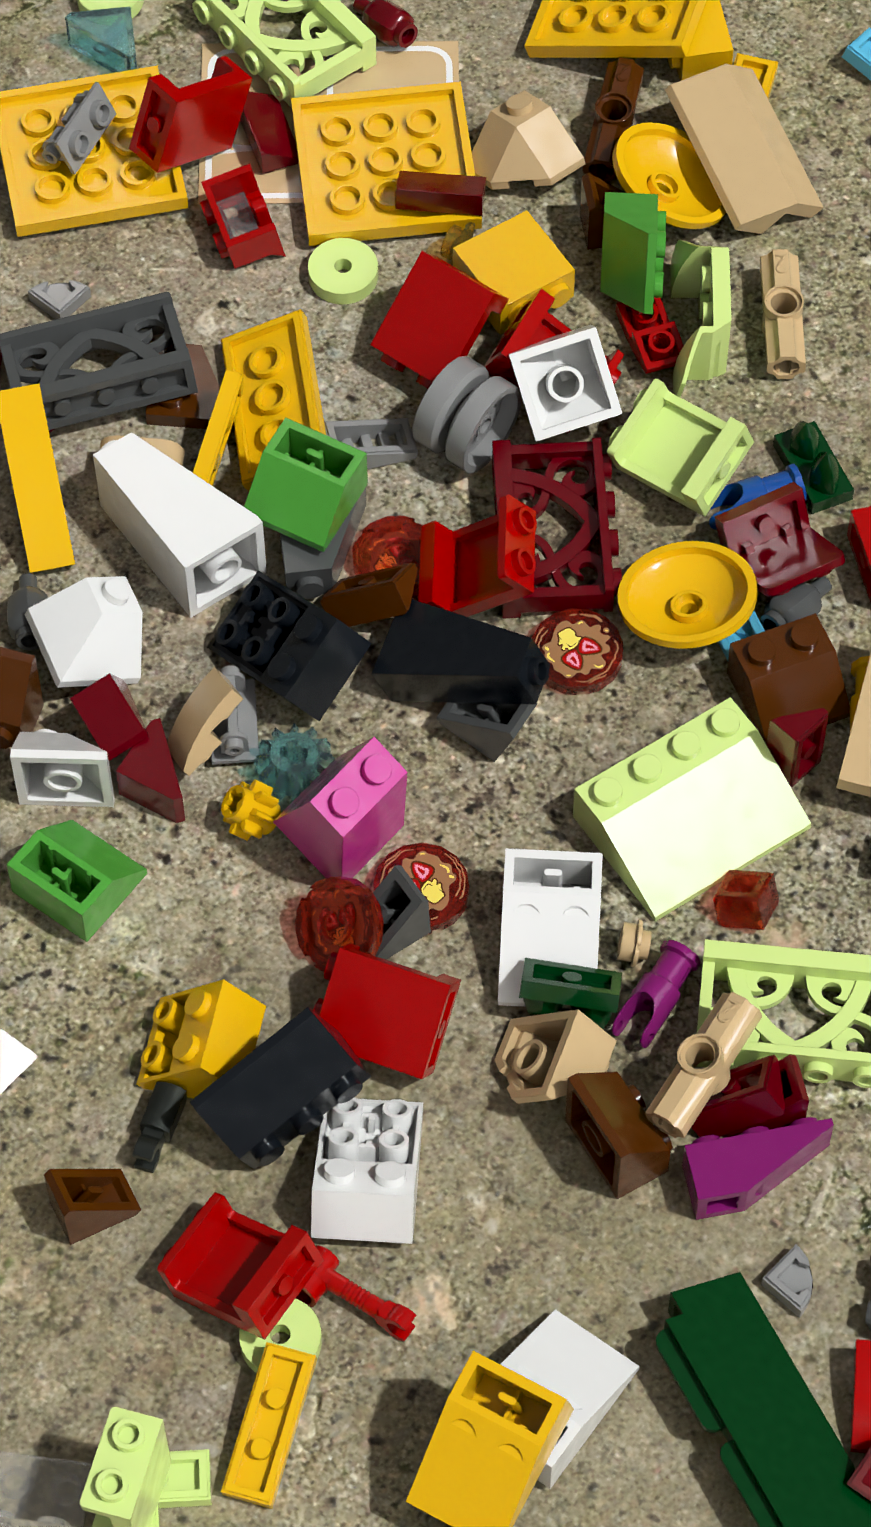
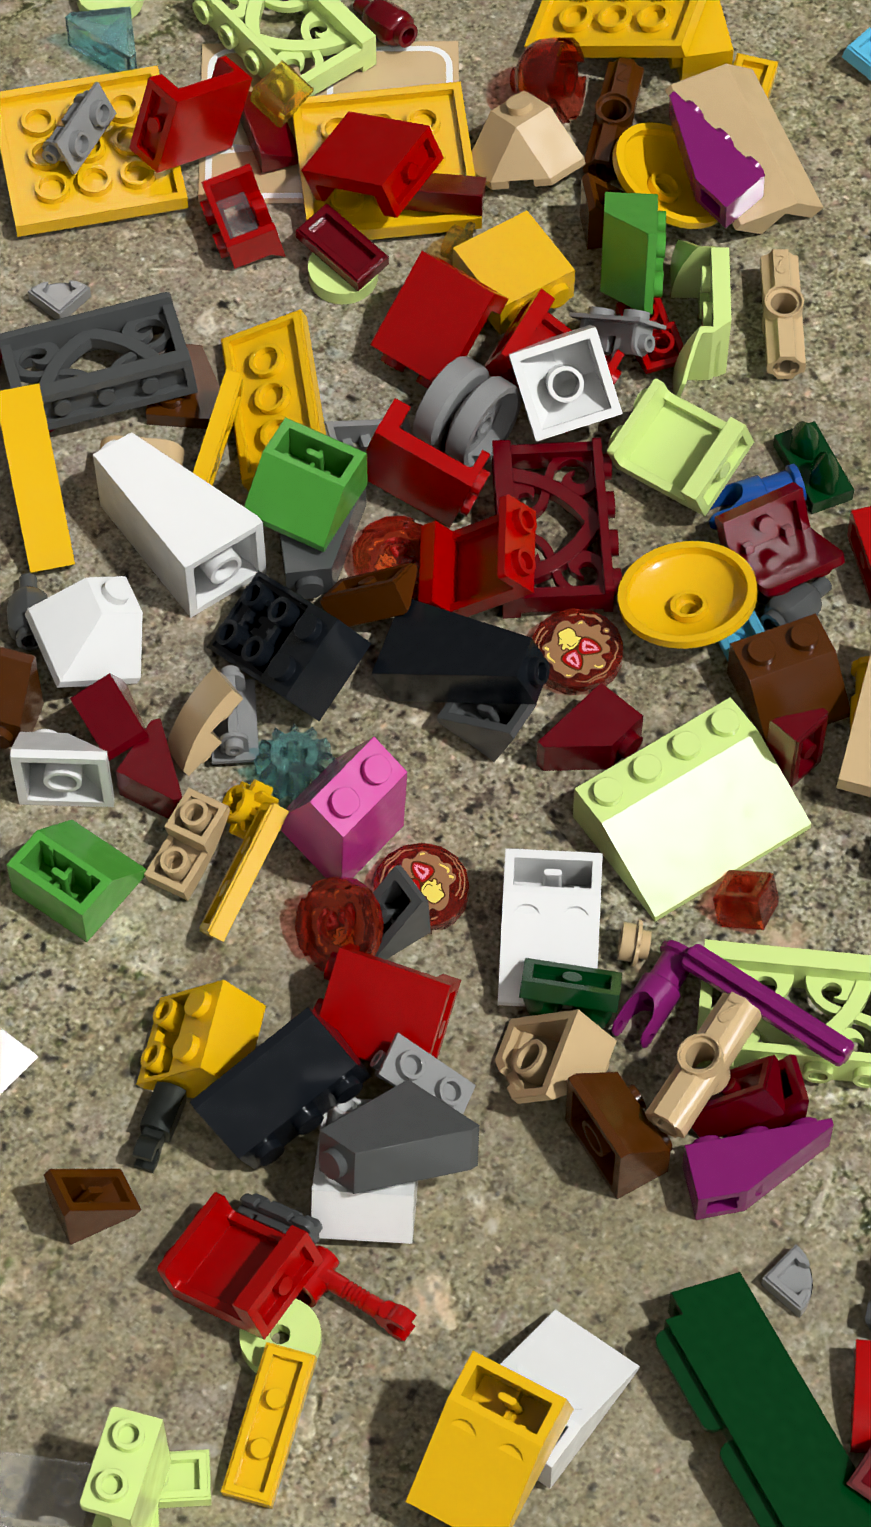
(190, 844): none -> tan slope
(243, 870): none -> yellow tile
(278, 1215): none -> dark grey axle
(280, 94): none -> clear yellow slope
(342, 247): none -> dark red tile
(374, 159): none -> red panel
(397, 1141): none -> dark grey slope
(408, 1061): none -> light grey hinge
(421, 472): none -> red panel
(551, 74): none -> clear red cylinder
(592, 734): none -> dark red slope
(631, 330): none -> light grey hinge
(718, 173): none -> magenta slope
(773, 1007): none -> magenta axle

